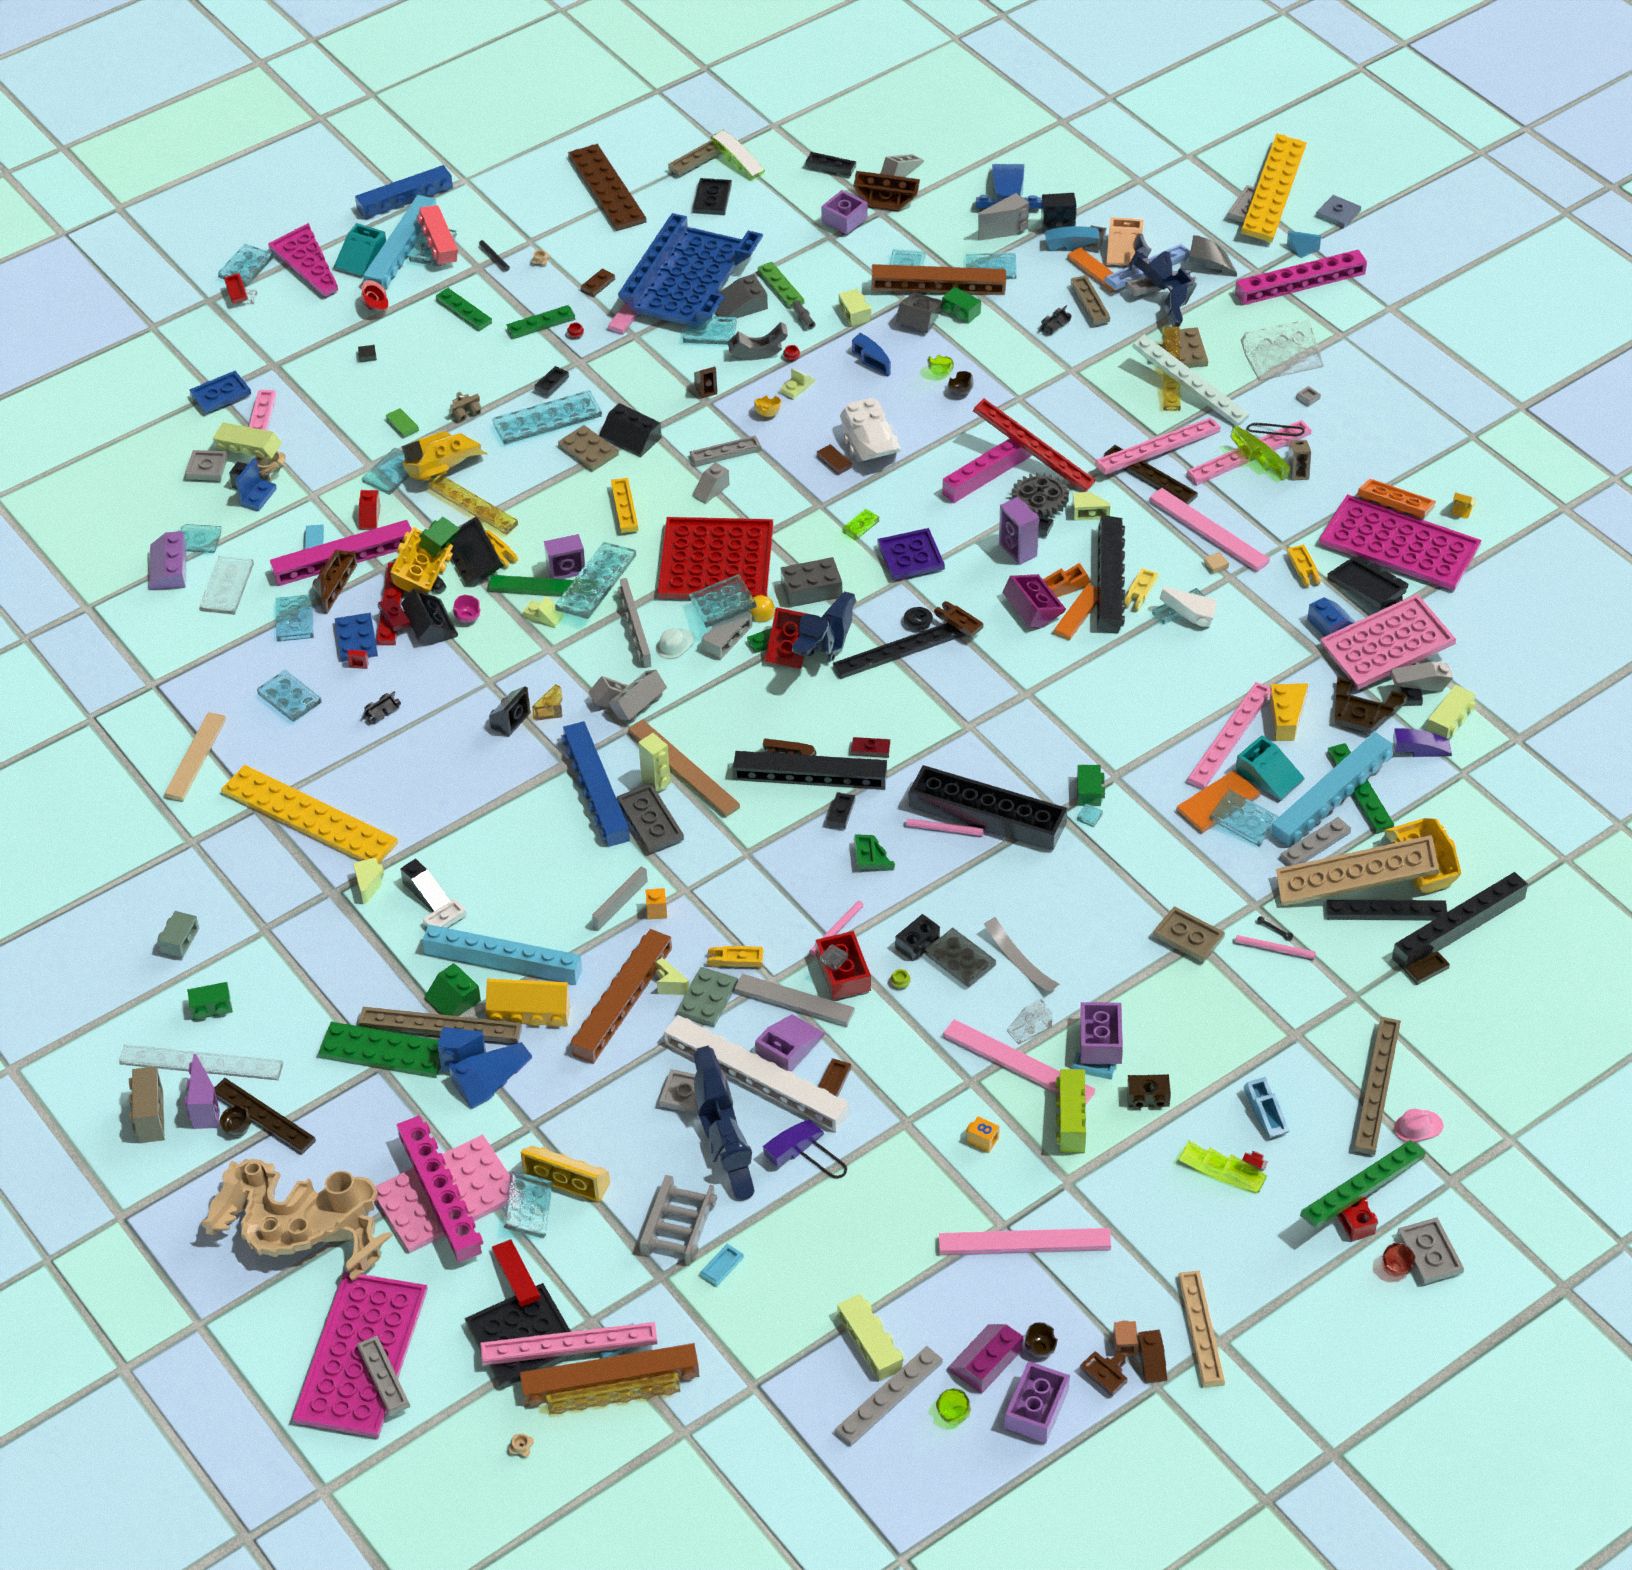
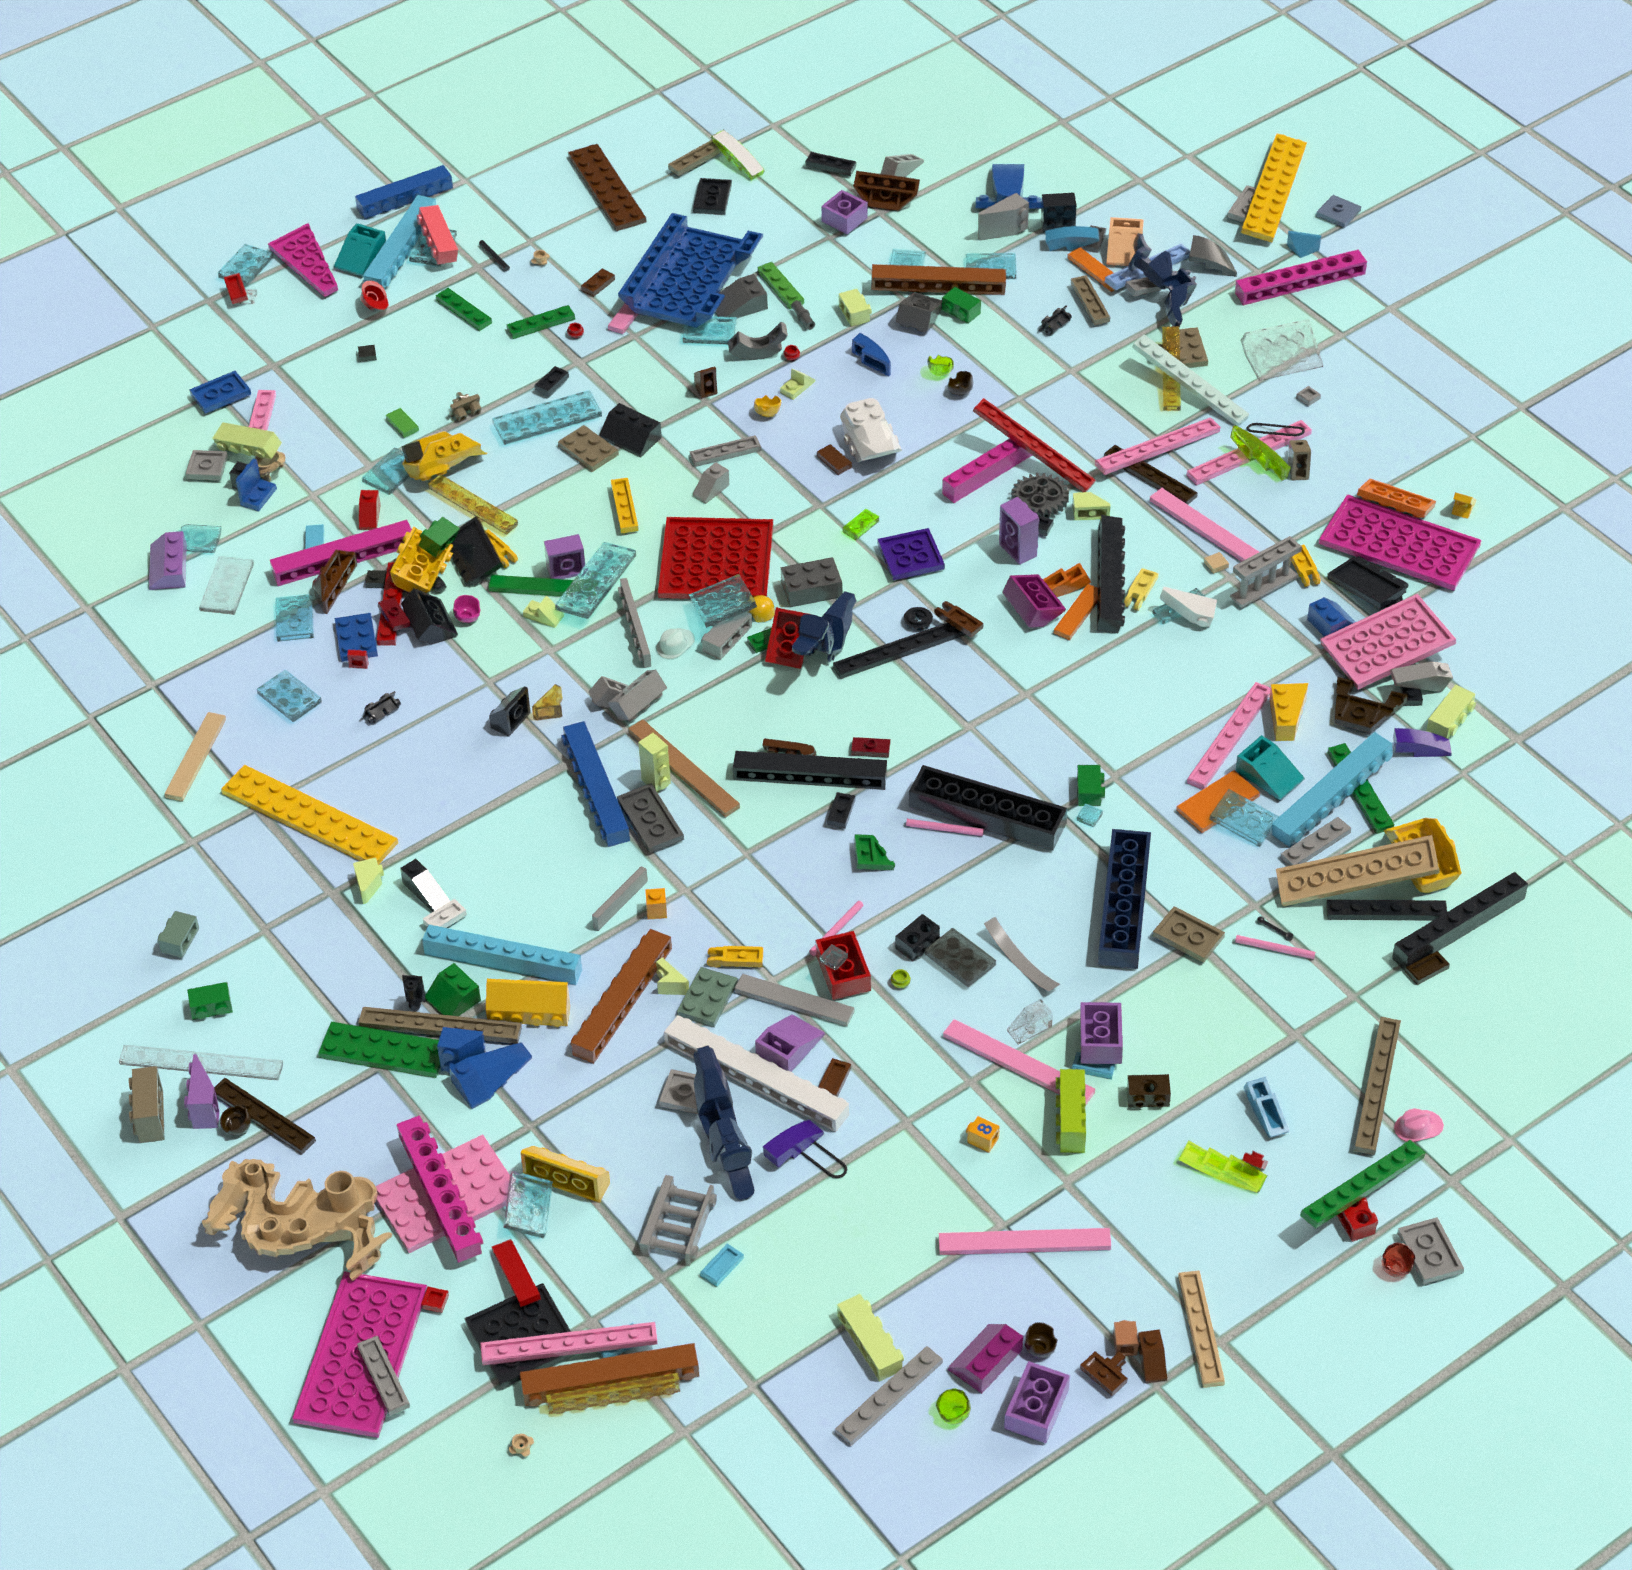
(375, 578): none -> pearl dark grey plate
(414, 991): none -> black hinge
(435, 1299): none -> red plate
(1124, 899): none -> dark blue brick
(1261, 562): none -> light grey fence

